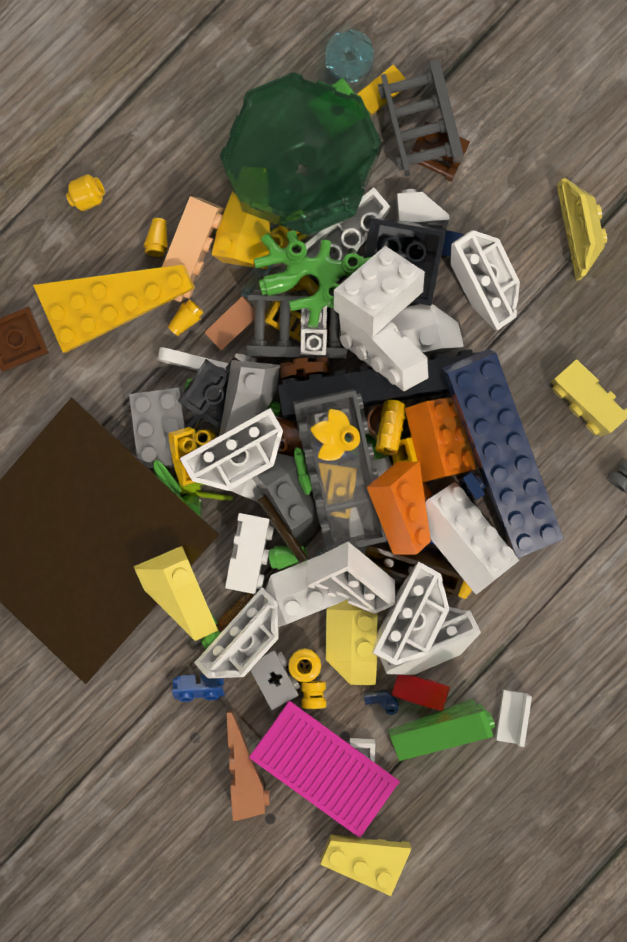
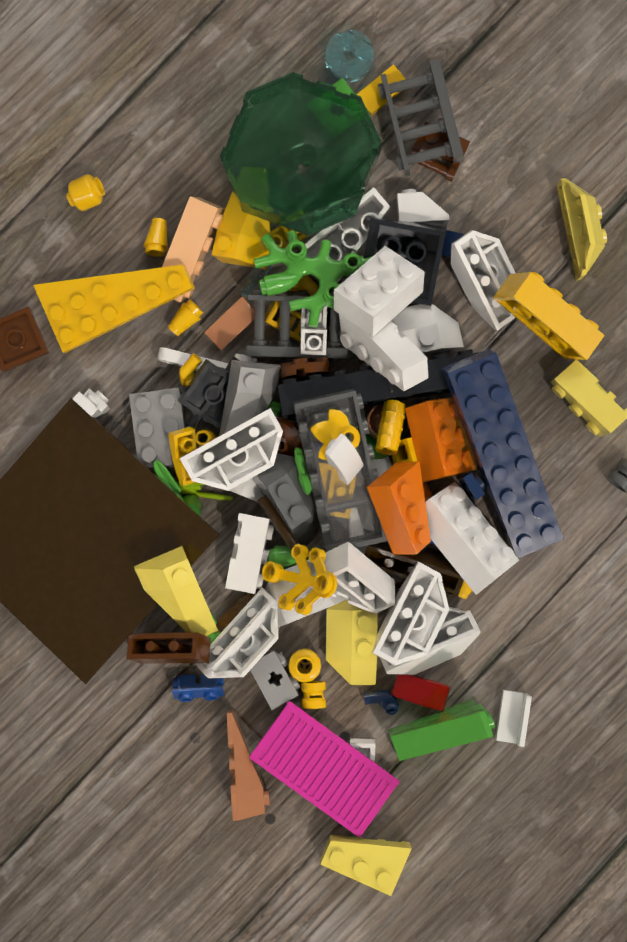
(92, 402): none -> white slope
(168, 648): none -> reddish brown brick
(187, 370): none -> yellow arm
(323, 584): none -> yellow plant
(344, 458): none -> white slope
(549, 315): none -> yellow brick

